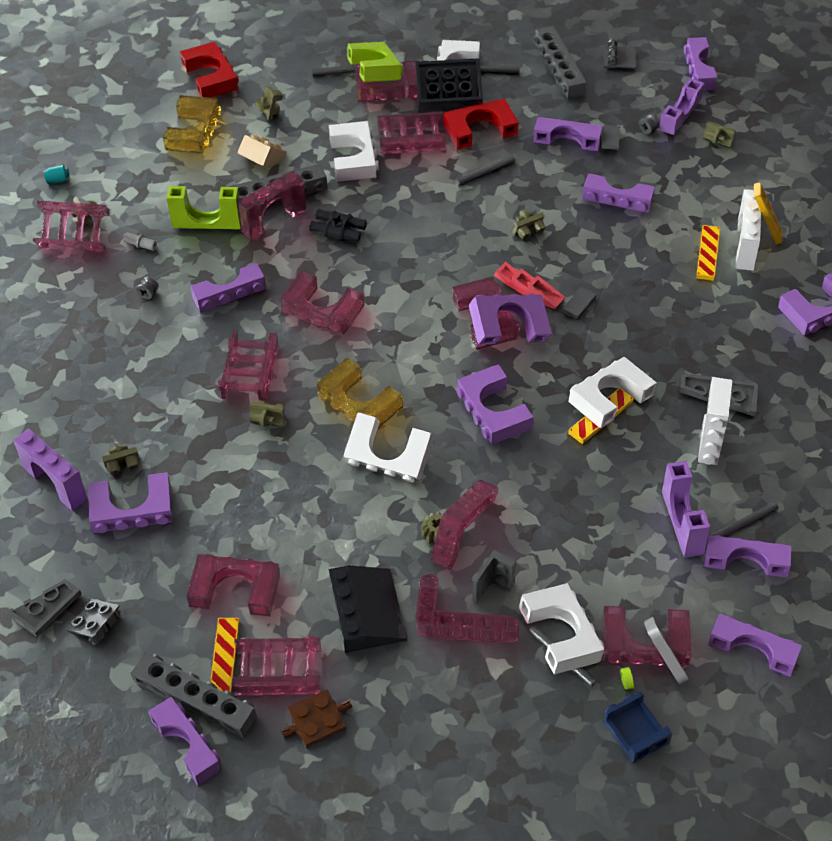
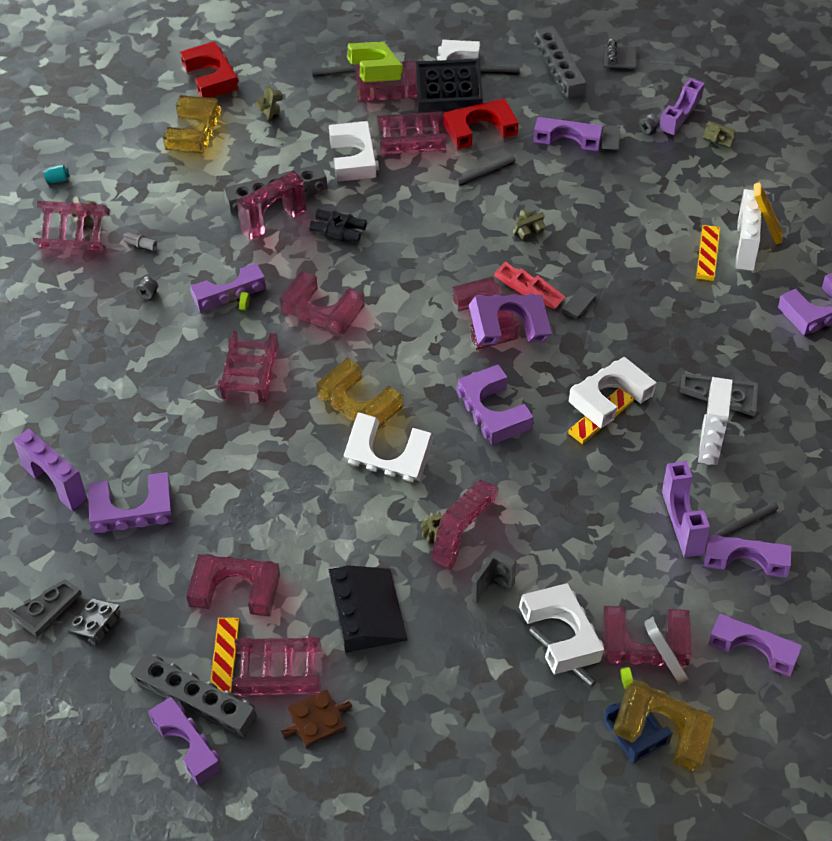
(119, 455): olive hips -> none
(186, 216): lime arch -> none
(244, 301): none -> lime tile
(261, 150): slope -> none
(266, 413): olive hips -> none
(458, 620): clear pink beam -> none
(635, 198): medium lavender arch -> none
(692, 724): none -> clear yellow arch
(697, 52): medium lavender arch -> none

